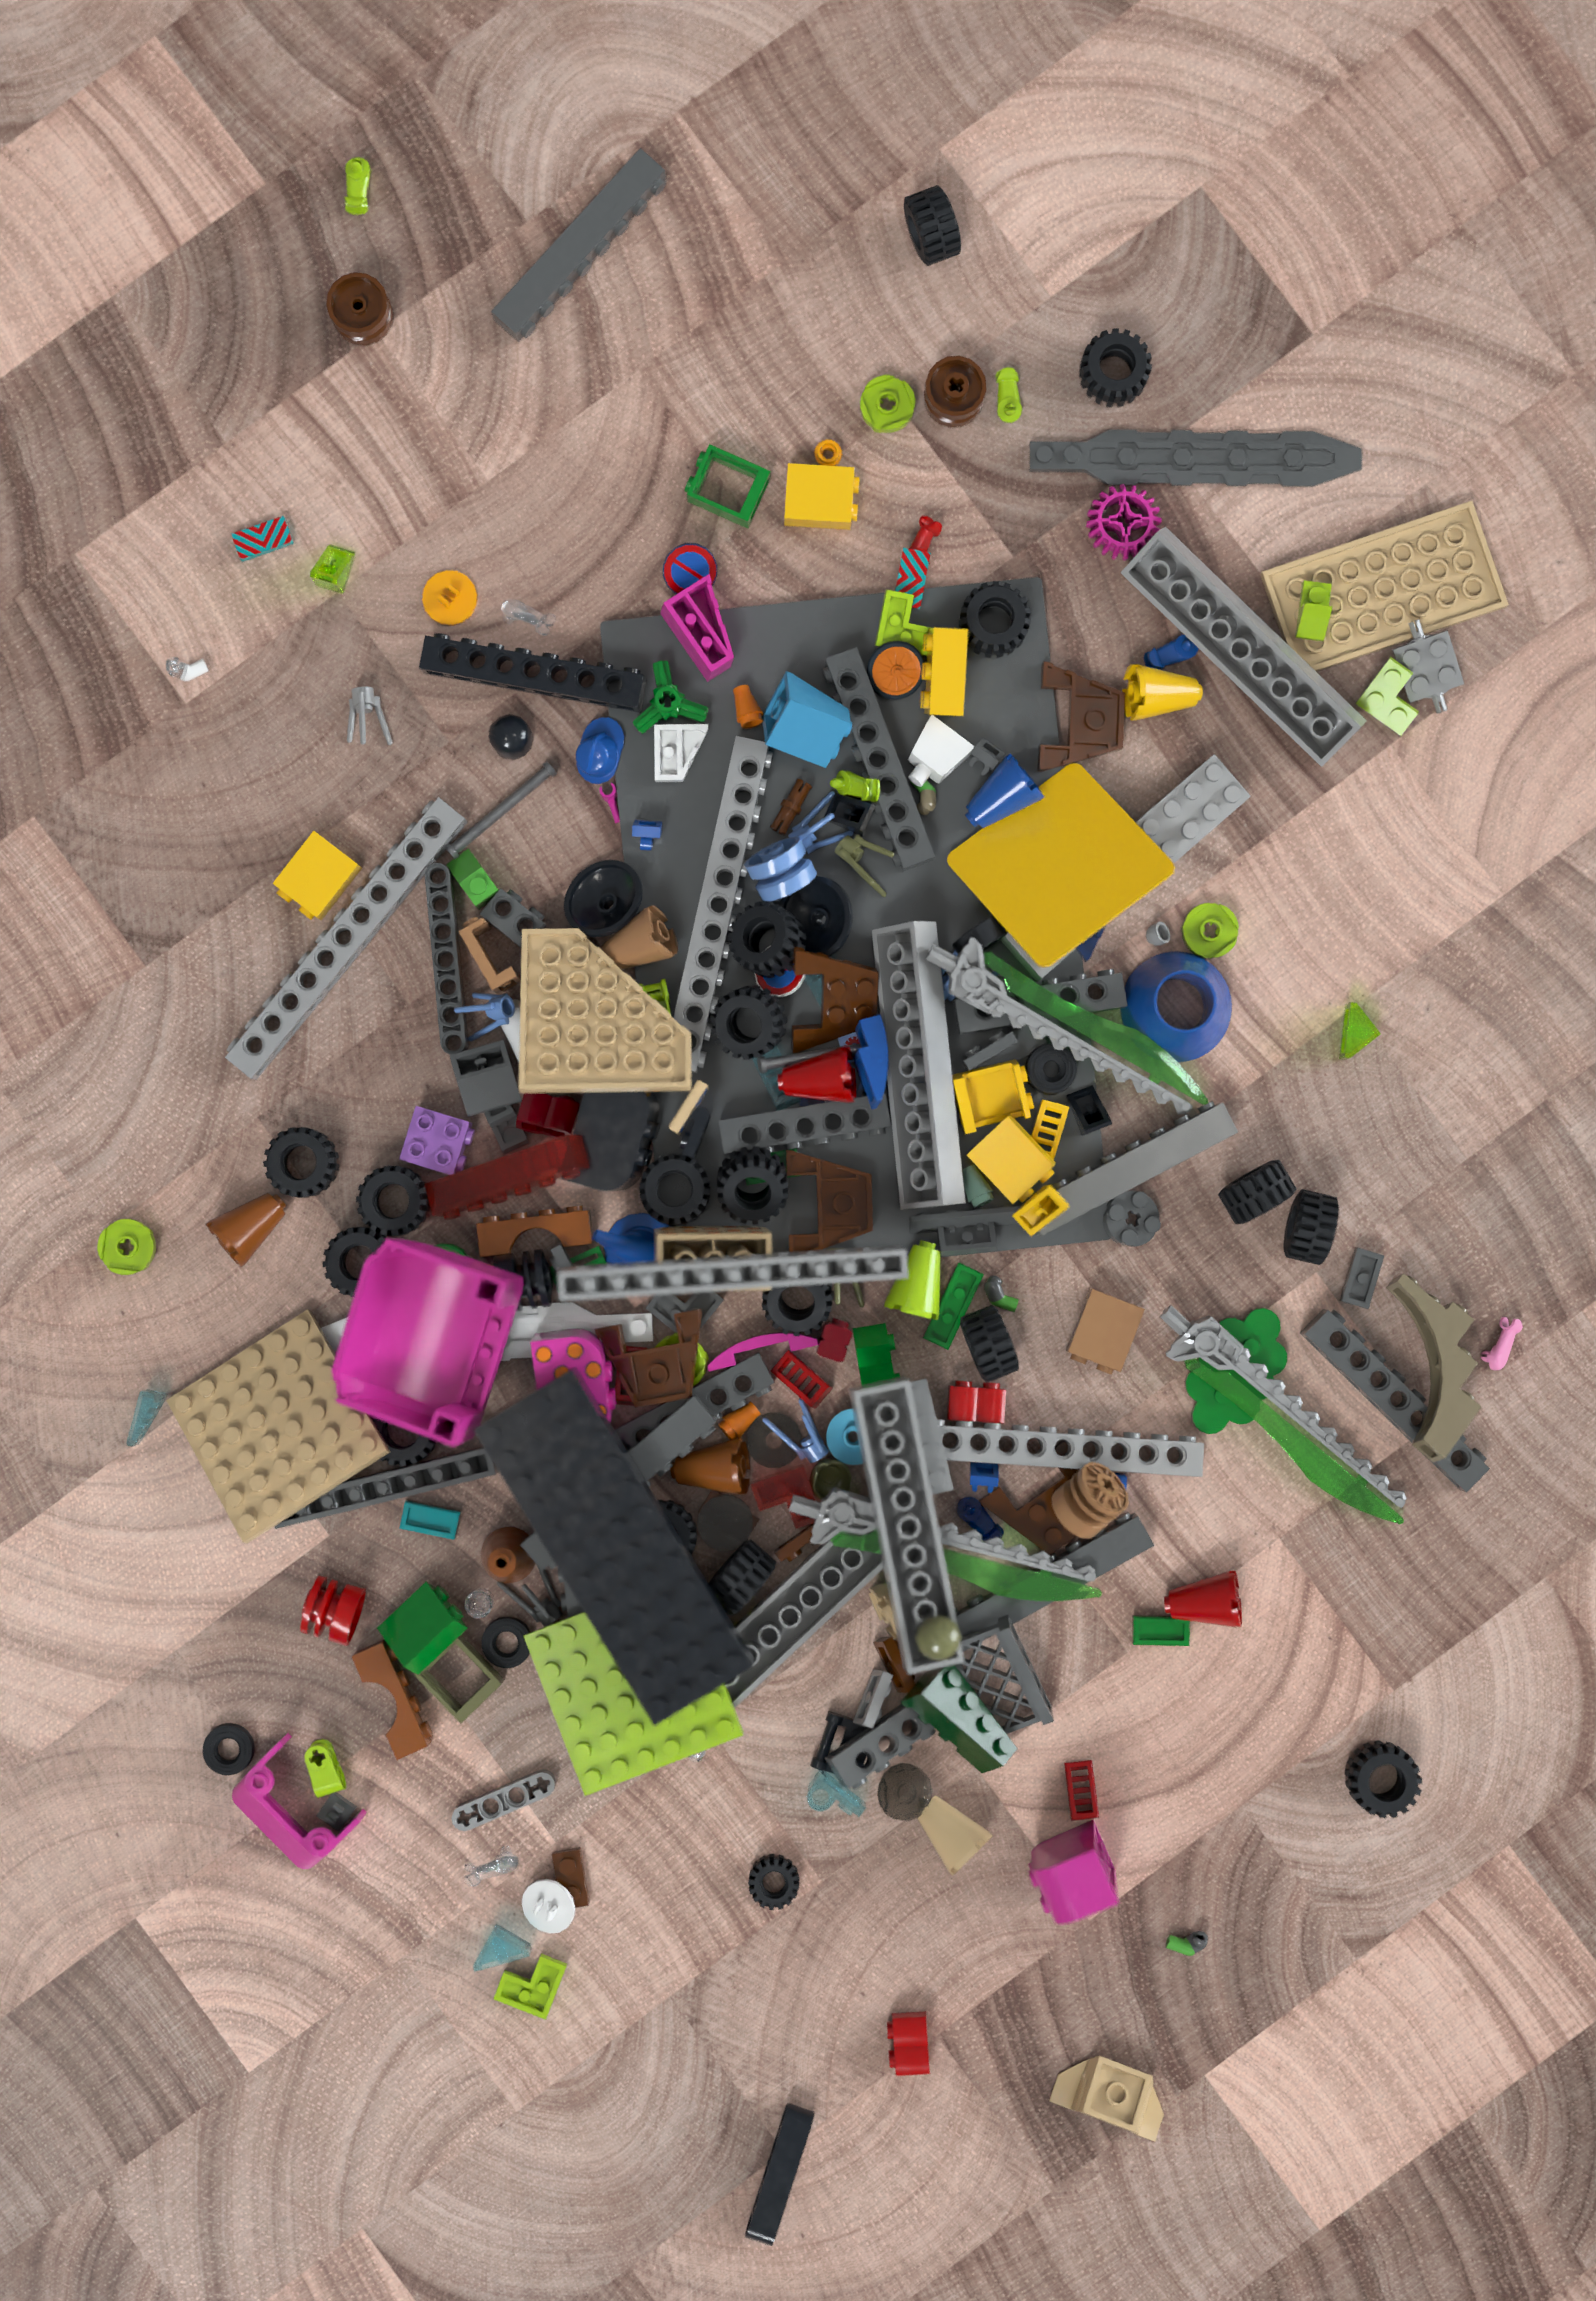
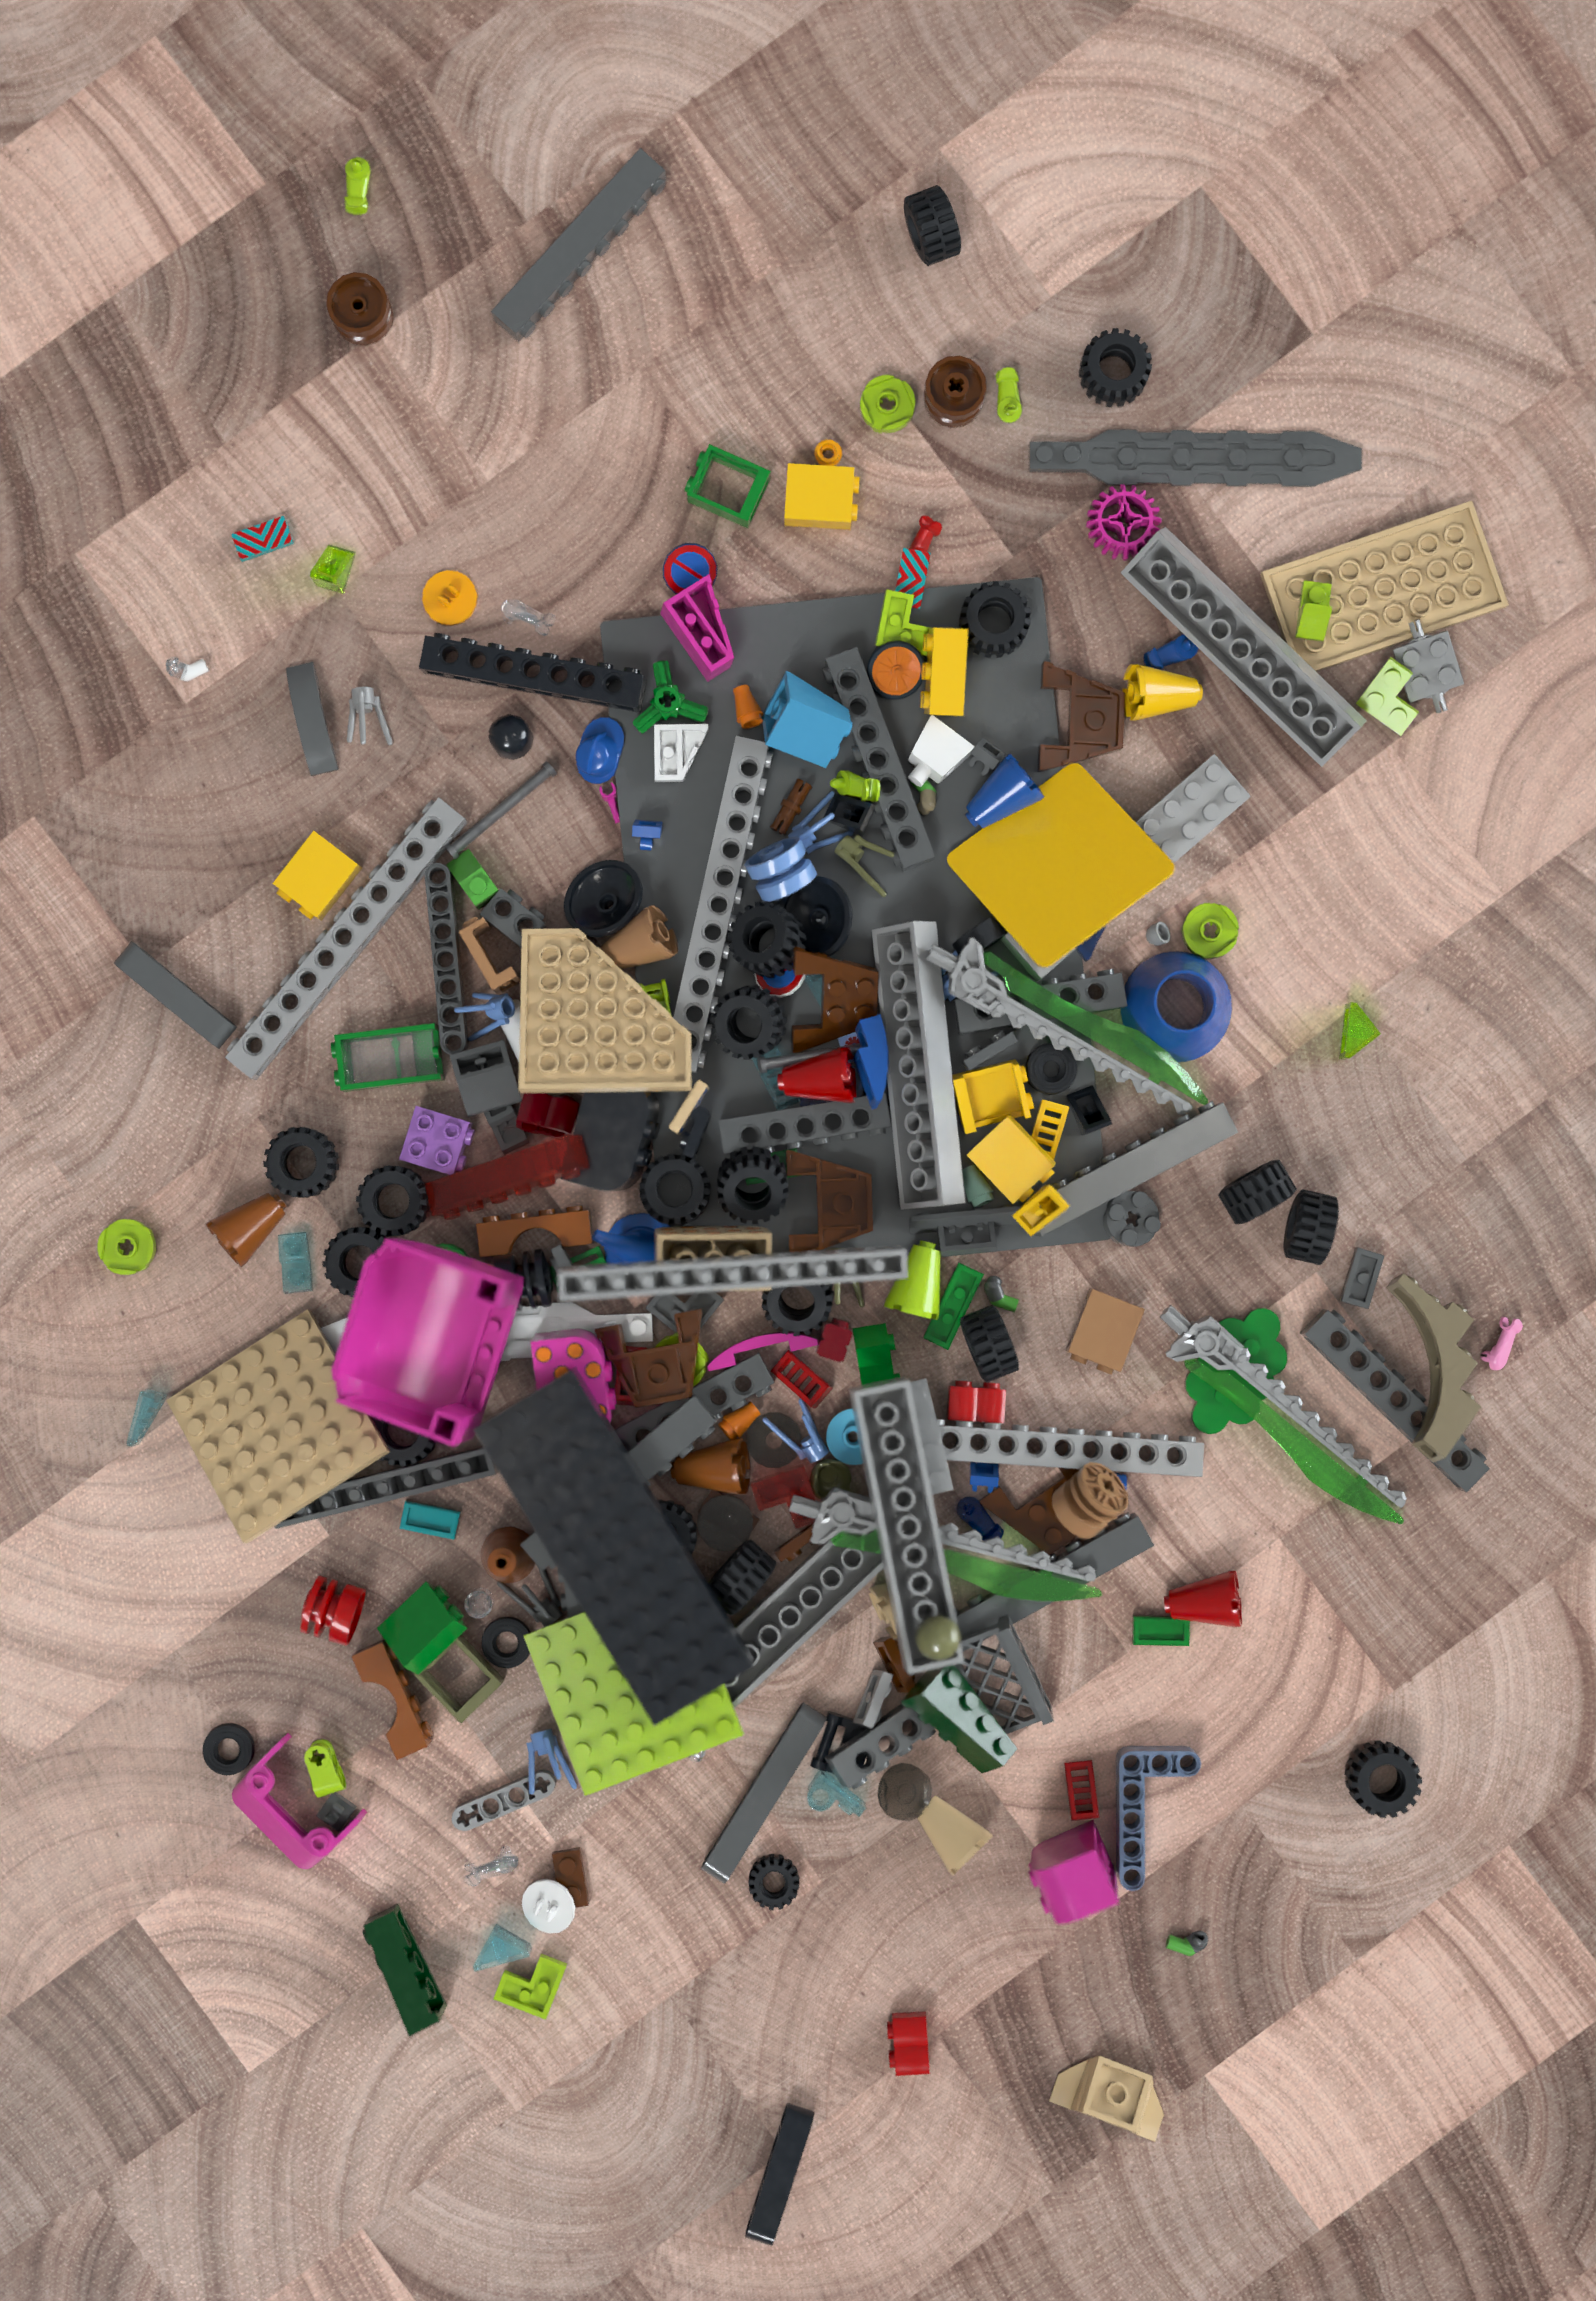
(175, 995): none -> dark grey beam
(295, 1262): none -> clear light blue slope
(311, 719): none -> dark grey slope
(388, 1057): none -> clear door
(404, 1970): none -> dark green wedge
(546, 1743): none -> medium blue plant
(763, 1793): none -> dark grey beam
(1136, 1802): none -> sand blue beam

